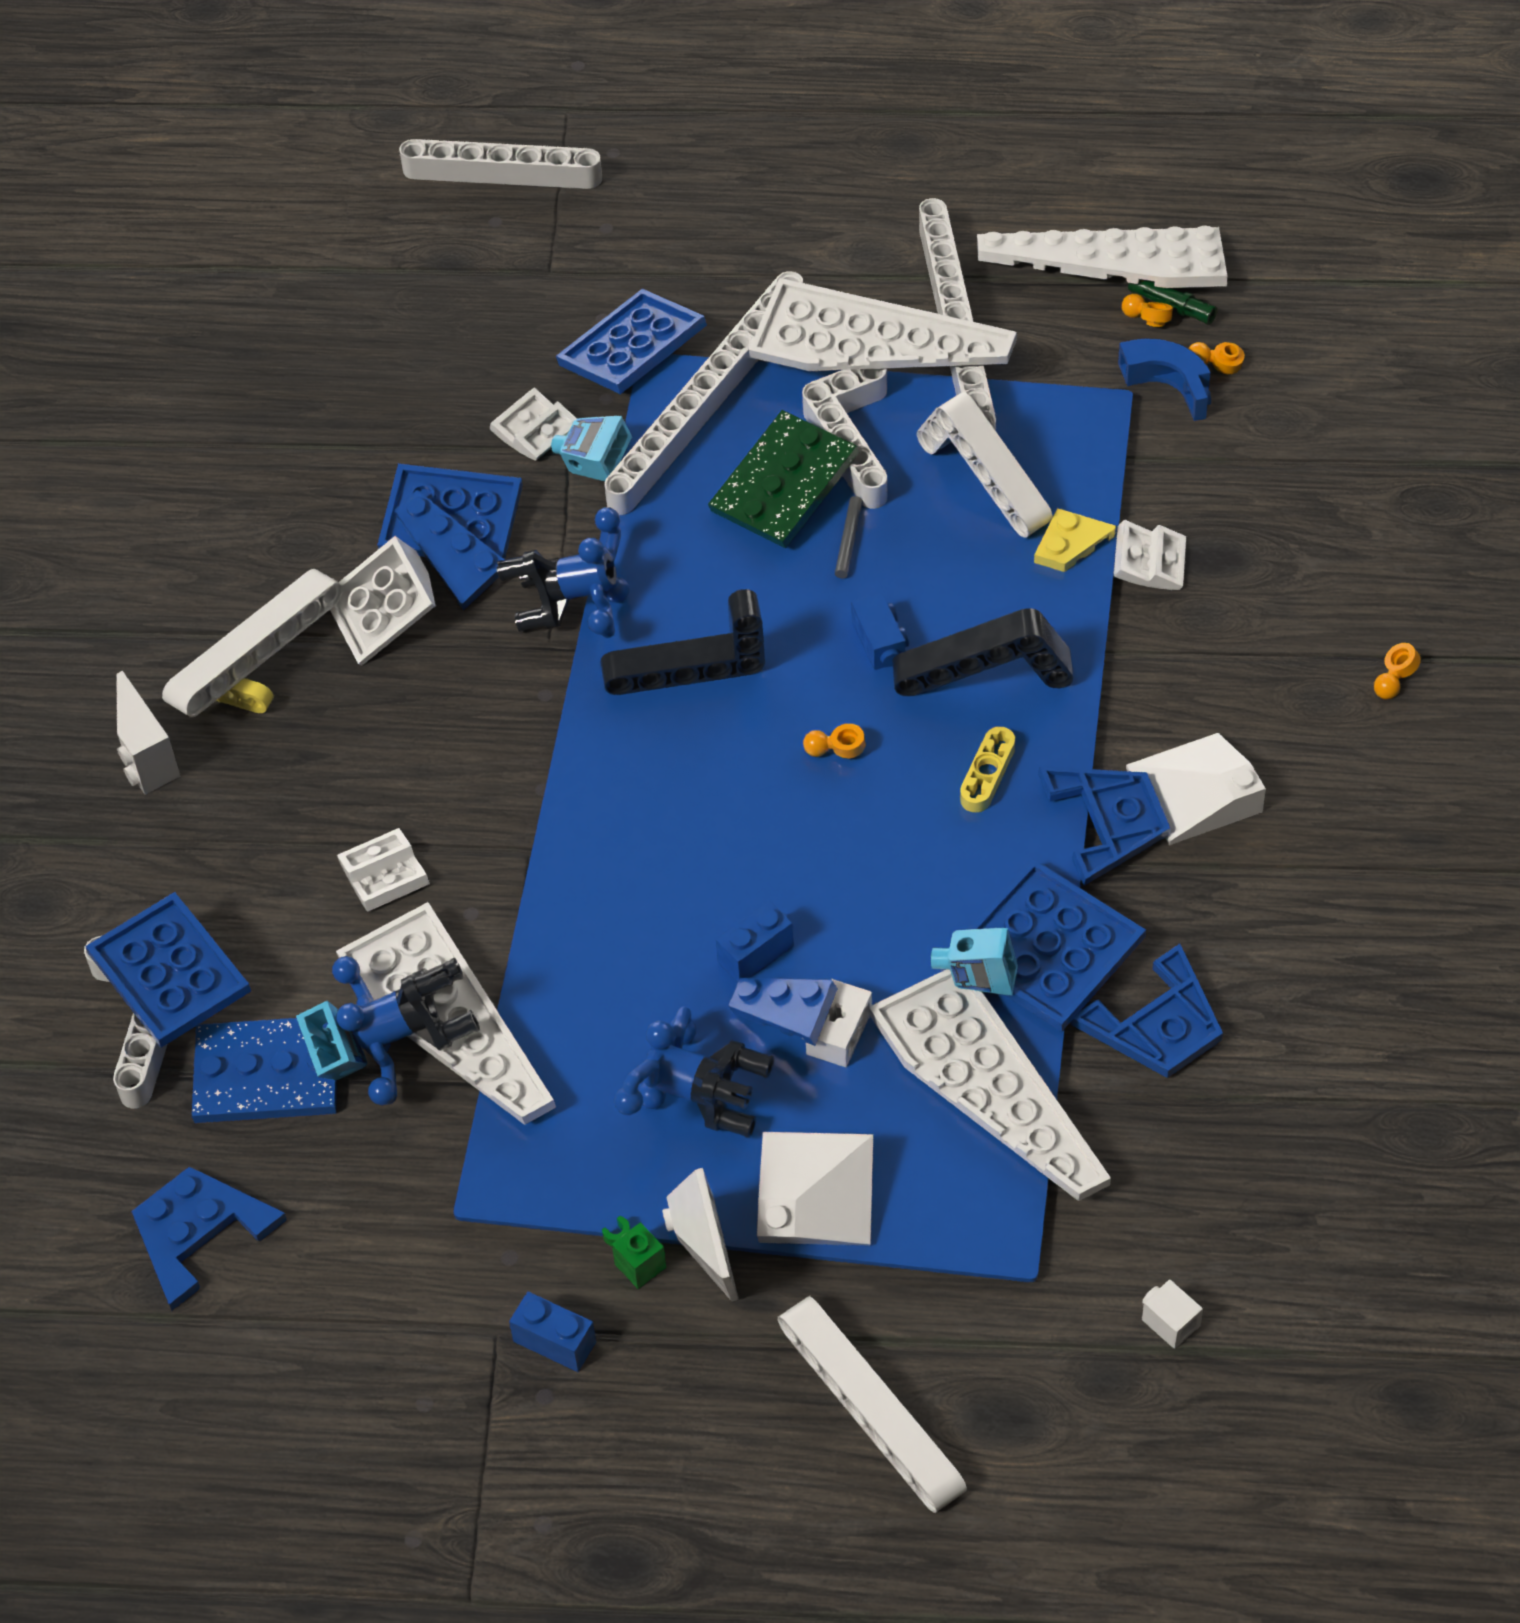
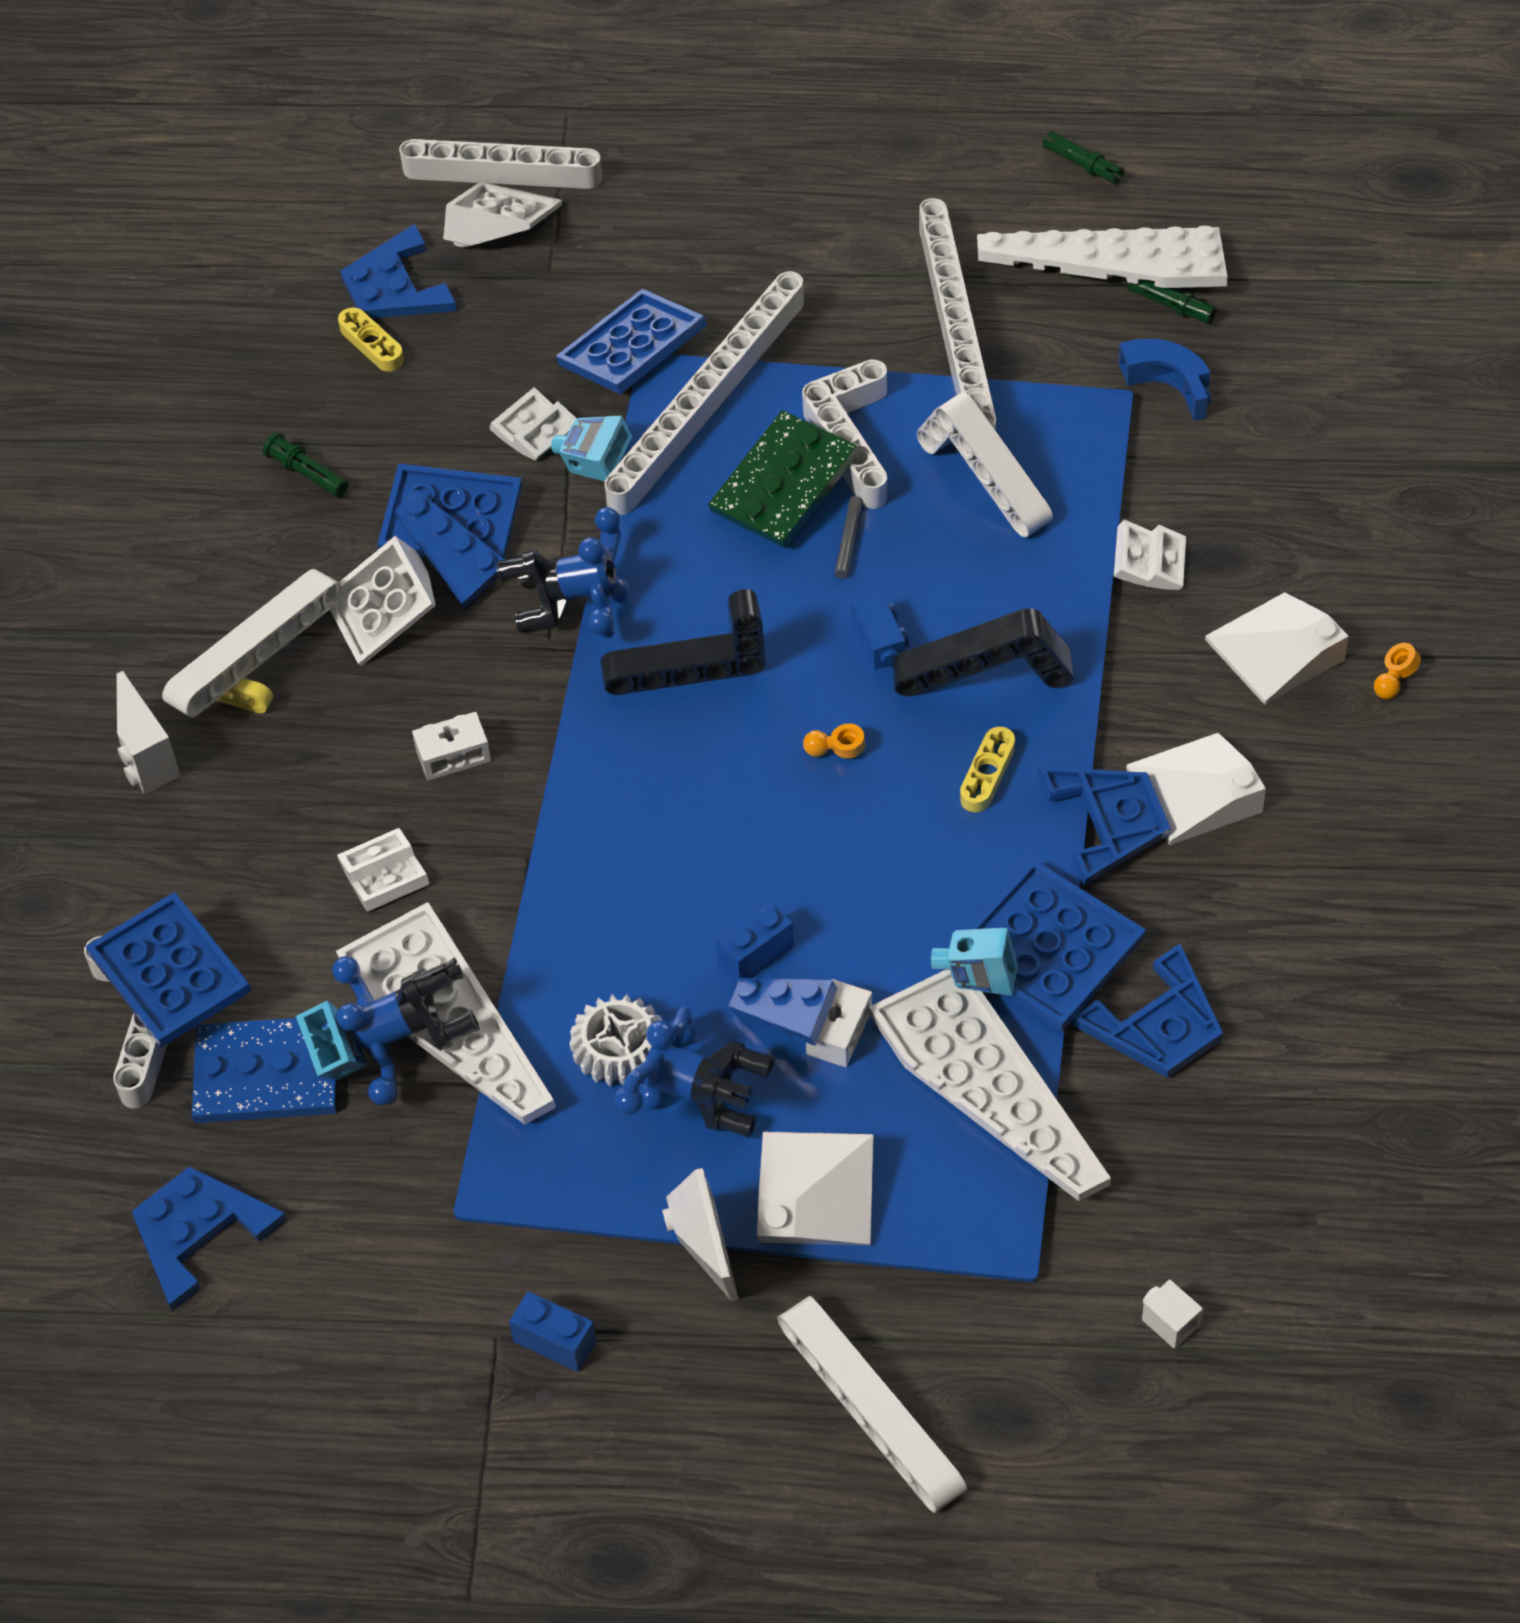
(296, 460): none -> dark green pin
(373, 351): none -> light yellow beam
(382, 286): none -> blue wing
(451, 745): none -> white brick
(493, 212): none -> white slope
(605, 1053): none -> white gear
(636, 1252): green brick -> none
(844, 331): white wing -> none
(1069, 539): light yellow wing -> none
(1093, 162): none -> dark green pin
(1153, 312): light orange plate -> none
(1225, 357): light orange plate -> none
(1280, 646): none -> white slope

